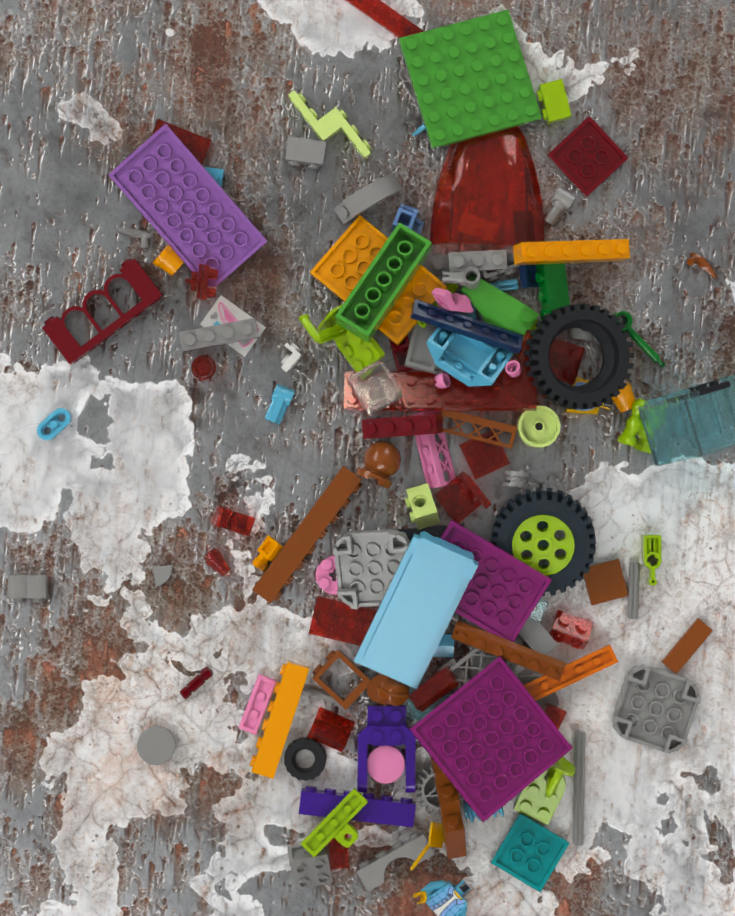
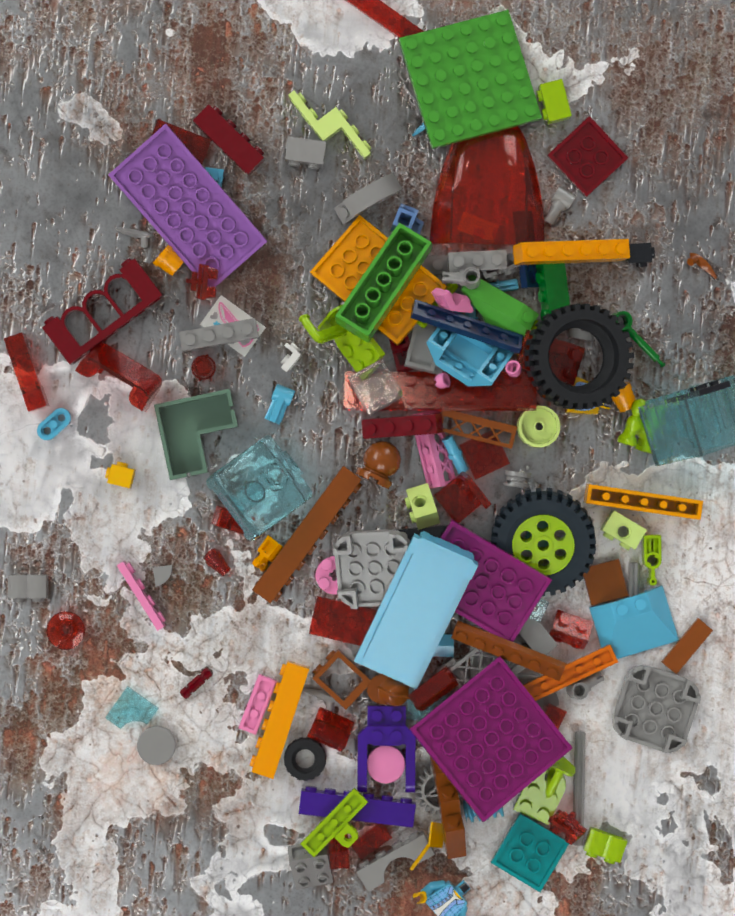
(25, 372): none -> clear red arch
(59, 637): none -> clear red dish
(120, 475): none -> yellow brick
(130, 708): none -> clear light blue tile
(138, 589): none -> bright pink plate
(144, 381): none -> clear red windscreen
(183, 423): none -> sand green piece
(232, 143): none -> dark red brick
(260, 487): none -> clear light blue piece
(371, 840): none -> clear red plate
(455, 454): none -> medium azure pin
(568, 825): none -> clear red hips
(585, 685): none -> light grey pin
(604, 845): none -> lime brick
(634, 531): none -> yellowish green brick
(635, 623): none -> medium azure slope
(641, 254): none -> black brick
(643, 501): none -> light orange brick

